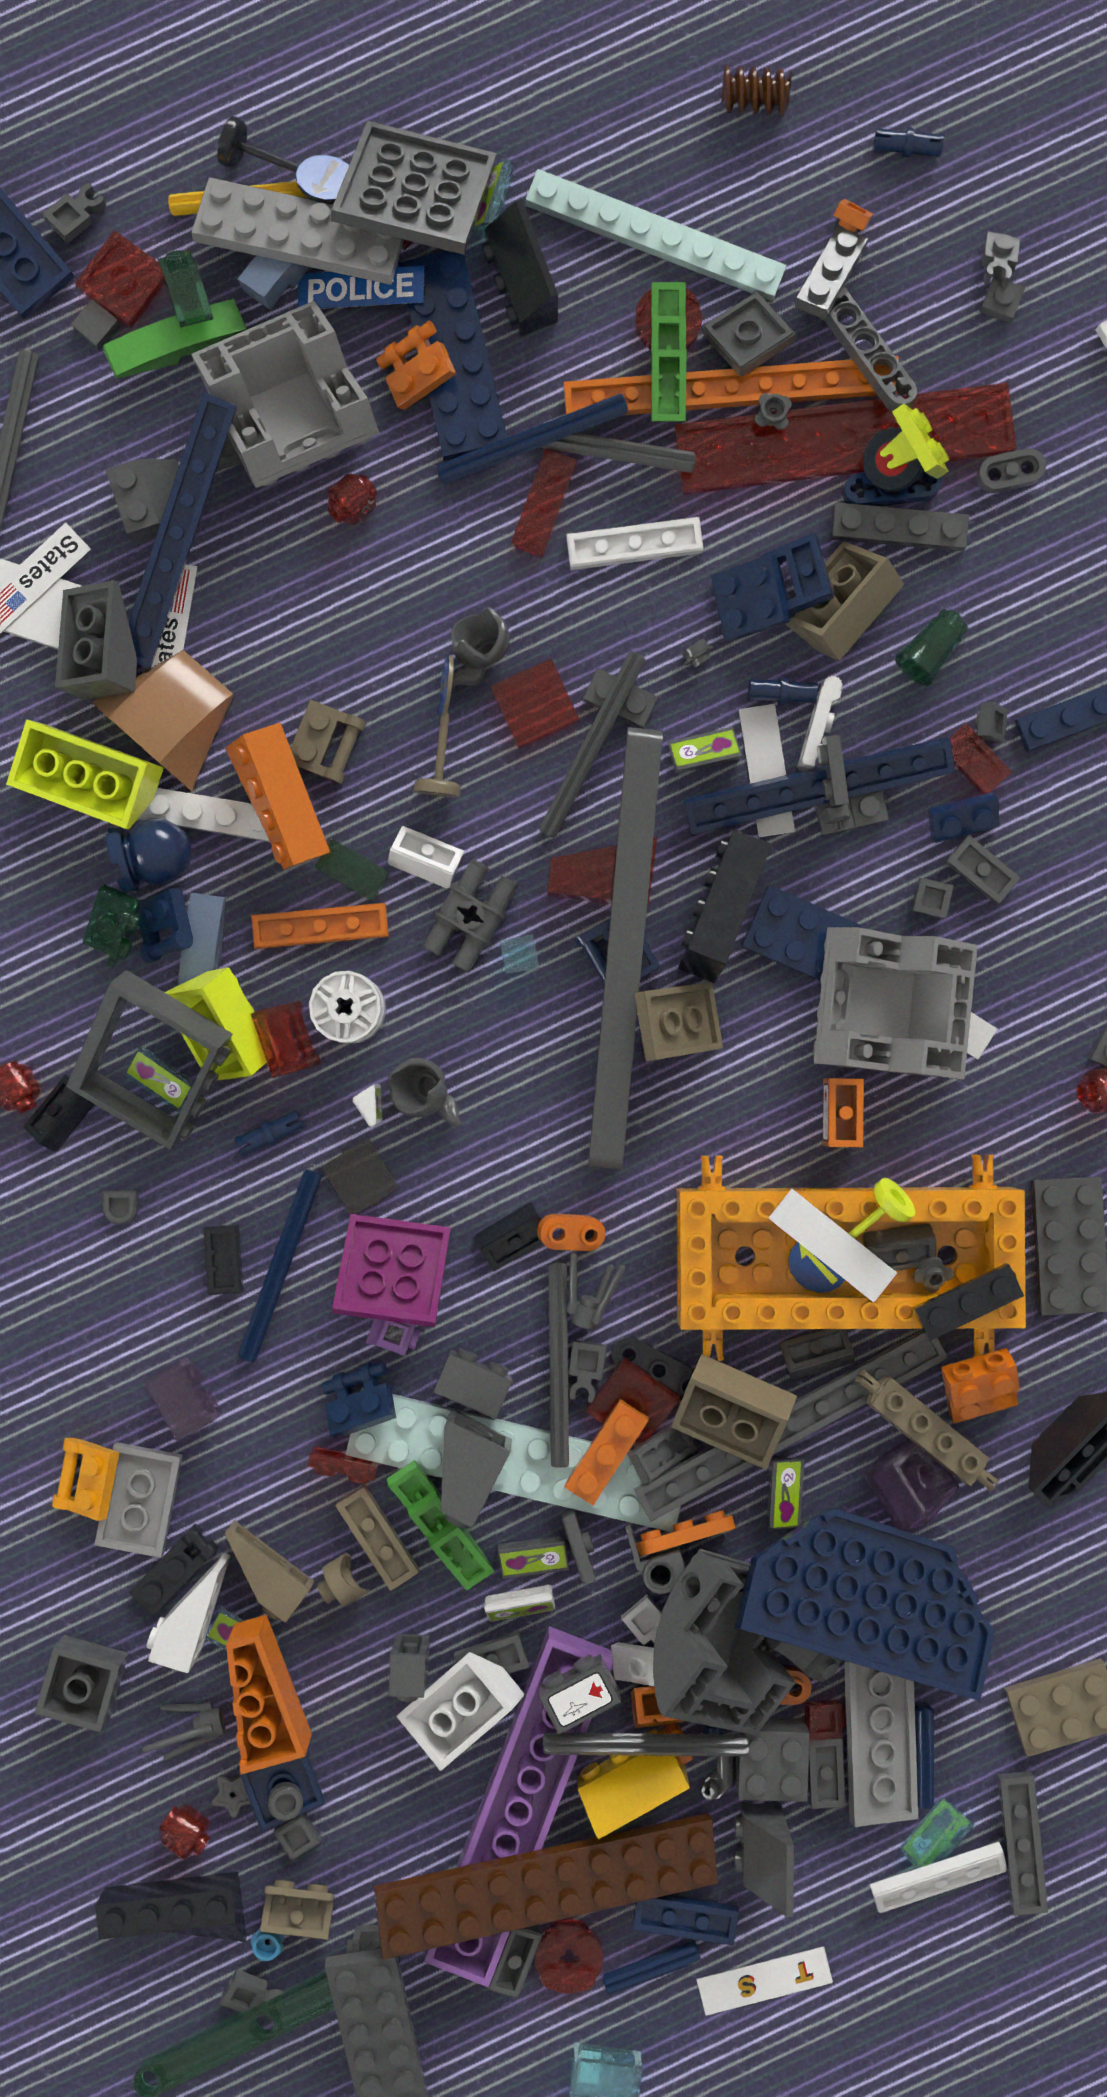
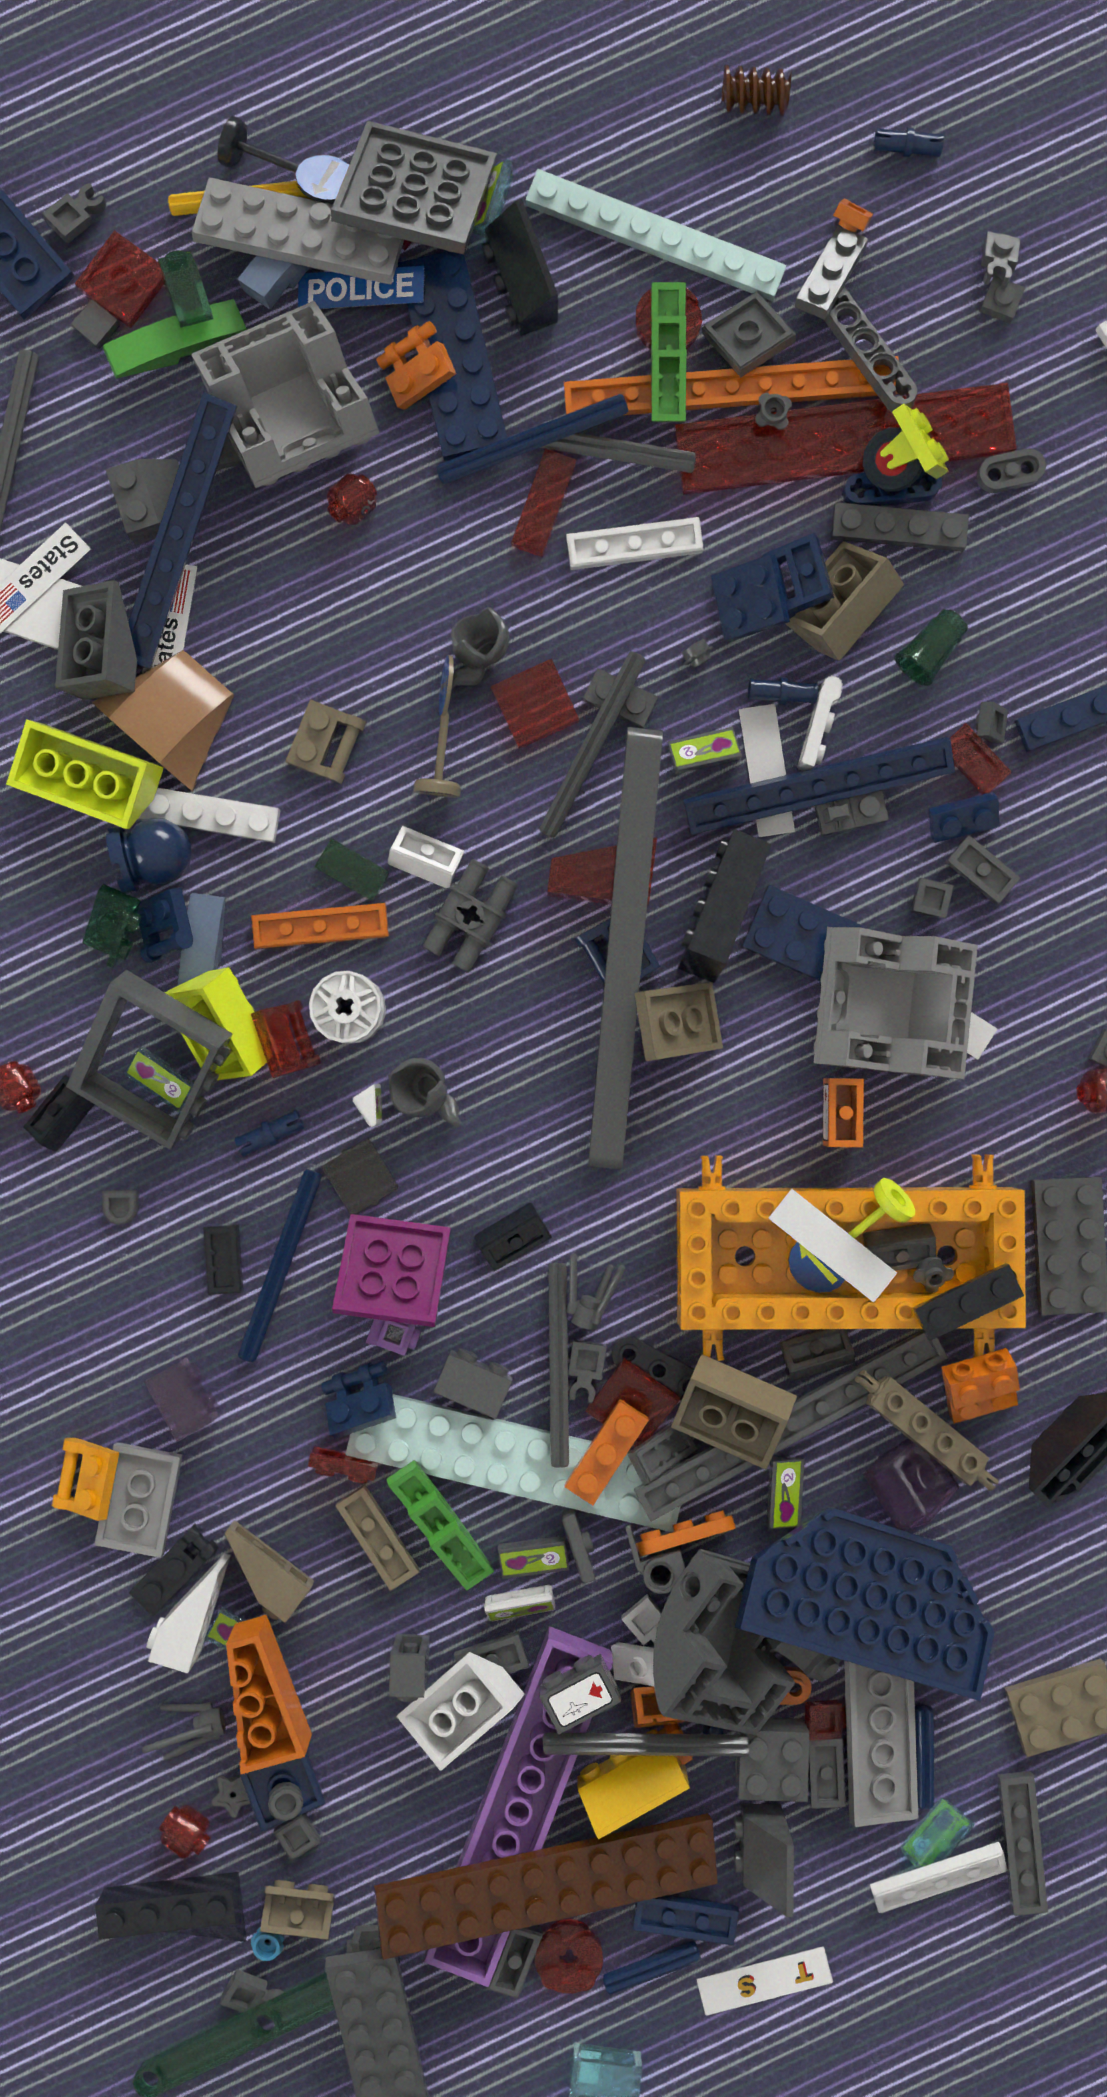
(81, 1683): dark grey brick -> none
(278, 795): orange wedge -> none
(340, 1582): dark tan piece -> none
(470, 1467): dark grey slope -> none
(519, 954): clear light blue plate -> none
(573, 1232): orange plate -> none
(720, 1780): dark grey arm -> none
(831, 757): dark grey plate -> none

